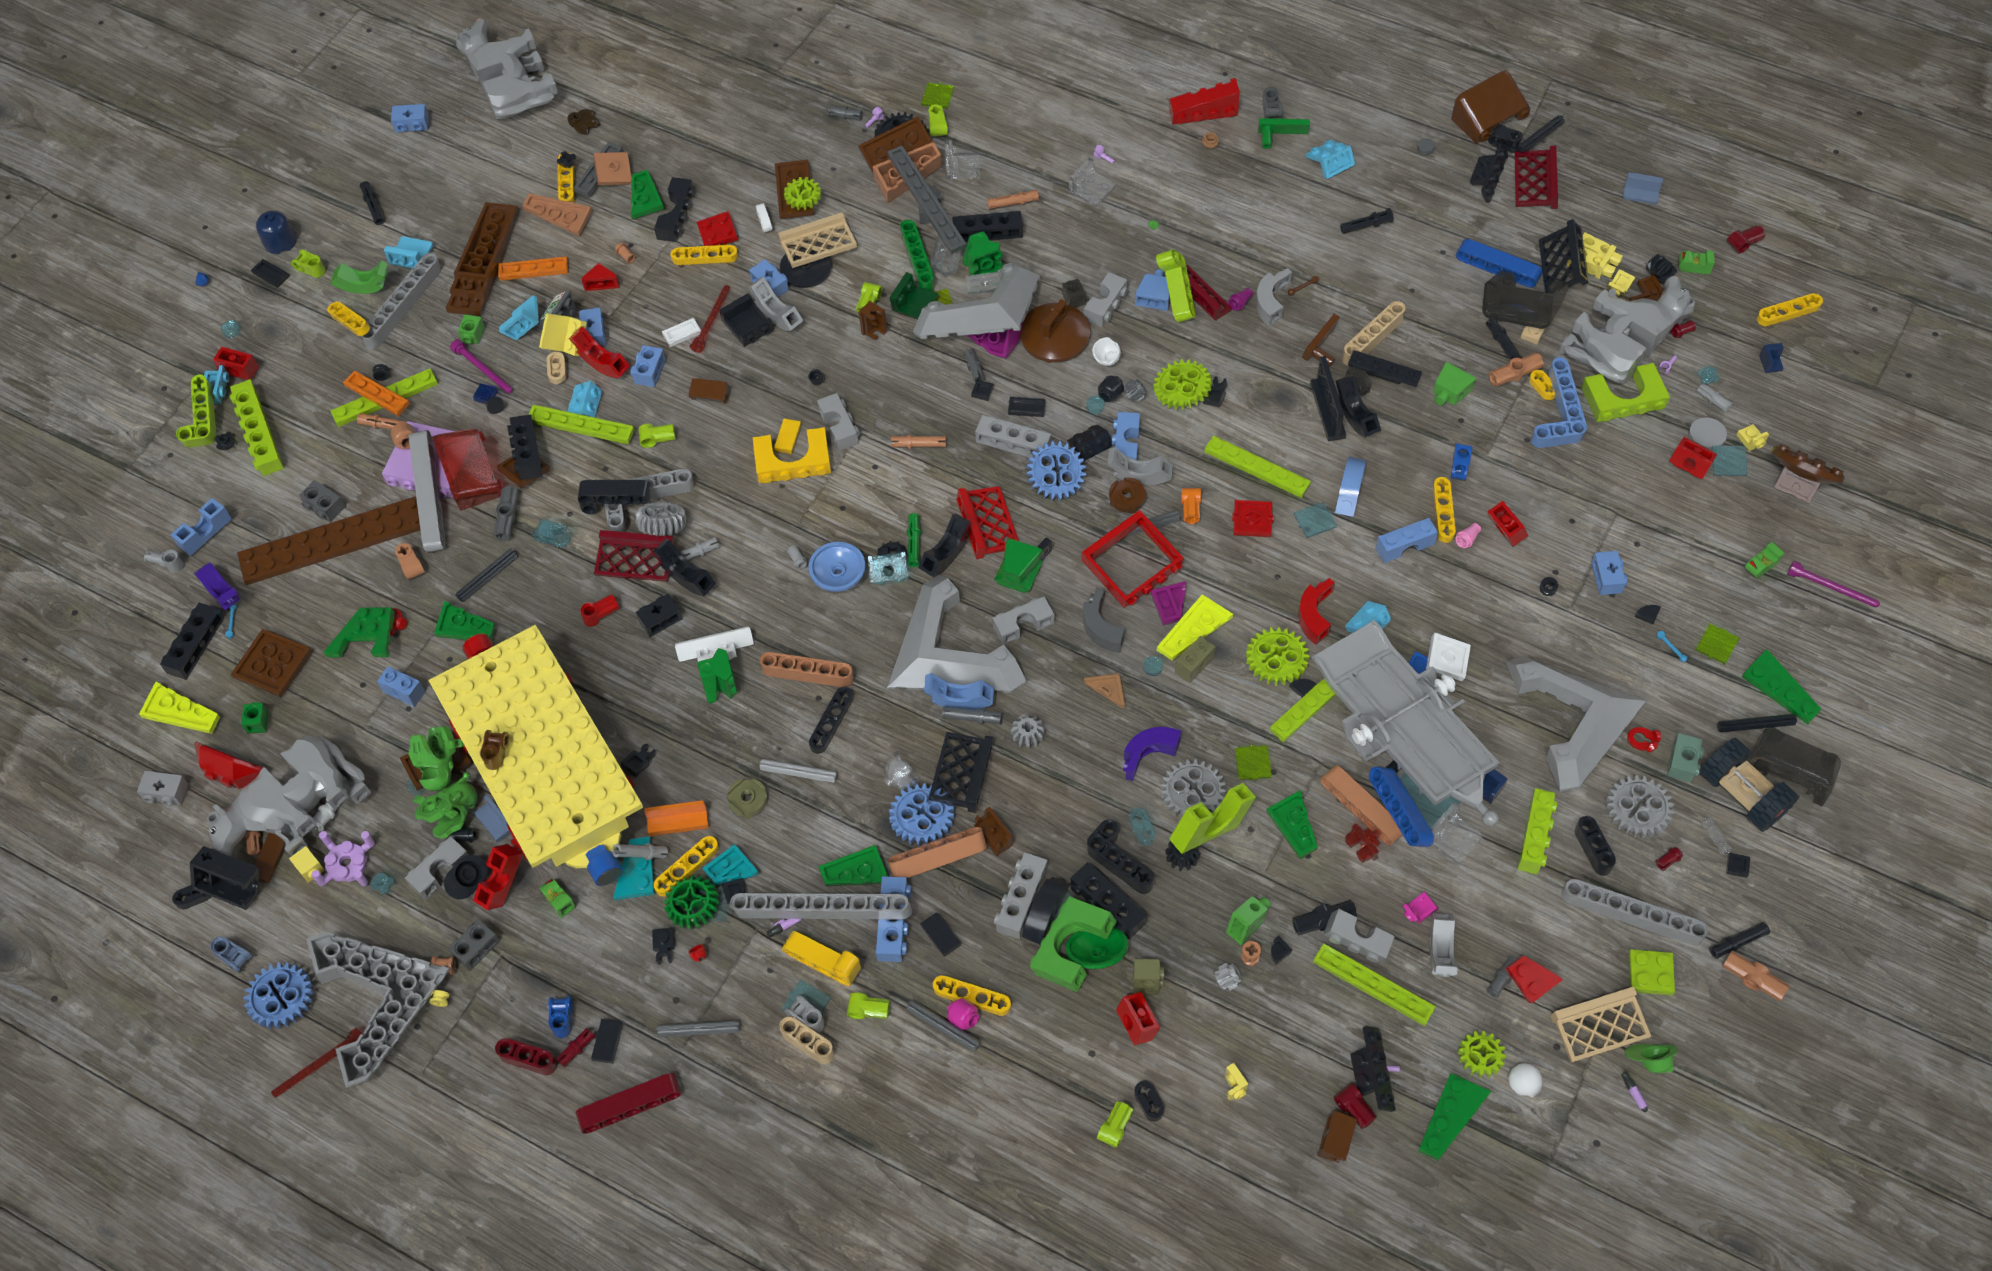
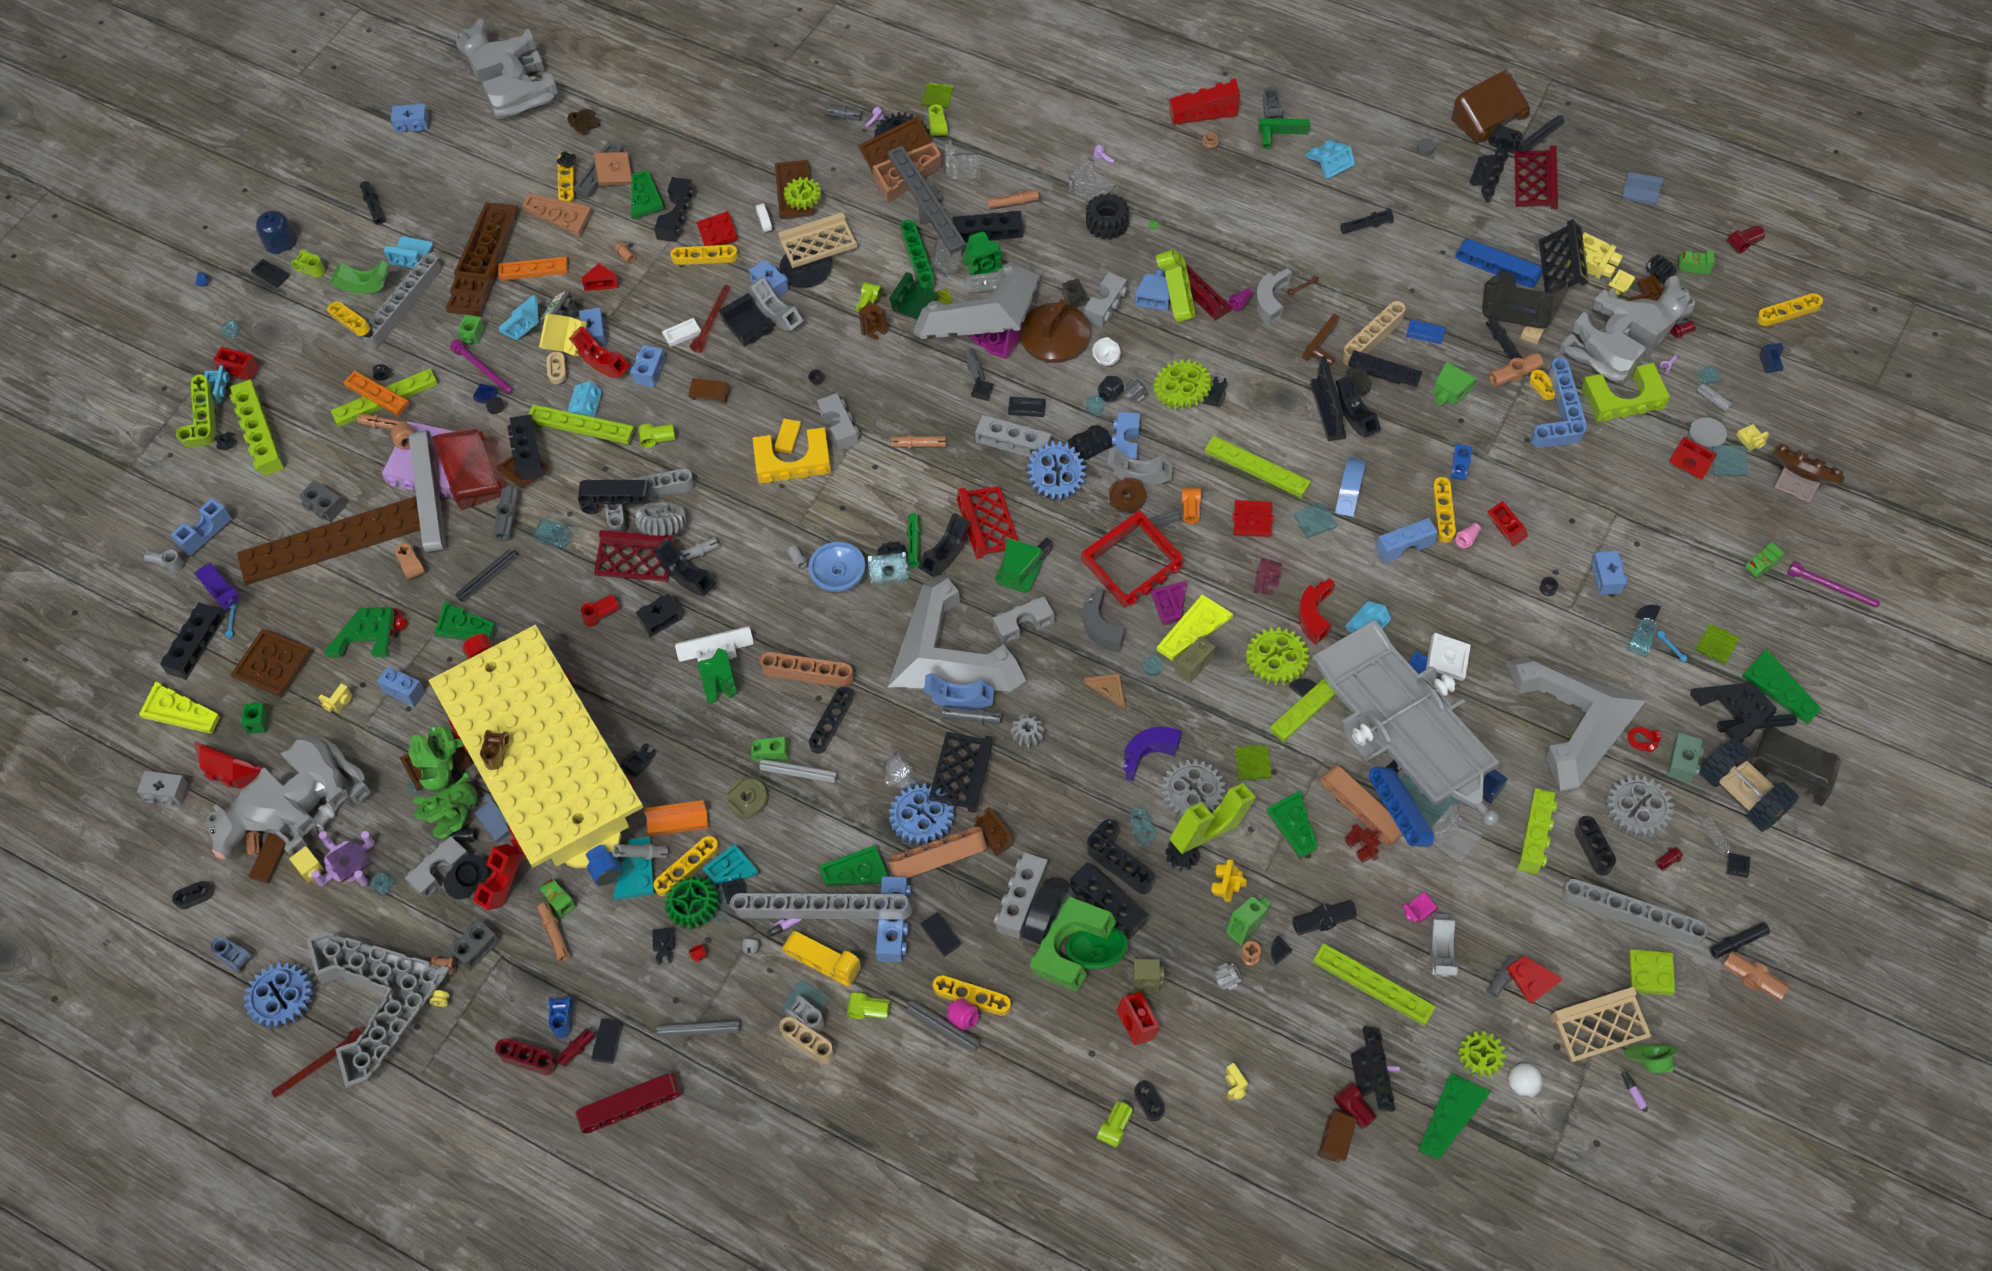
(228, 877): black piece -> none
(338, 700): none -> light yellow bracket
(349, 859): none -> clear purple piece
(550, 924): none -> nougat pin
(750, 944): none -> light grey hinge
(770, 749): none -> bright green leg
(1107, 226): none -> black tyre
(1231, 881): none -> yellow hips
(1267, 574): none -> clear pink hinge
(1342, 931): light grey arch -> none
(1425, 331): none -> blue tile
(1642, 638): none -> clear light blue piece
(1743, 702): none -> black wing

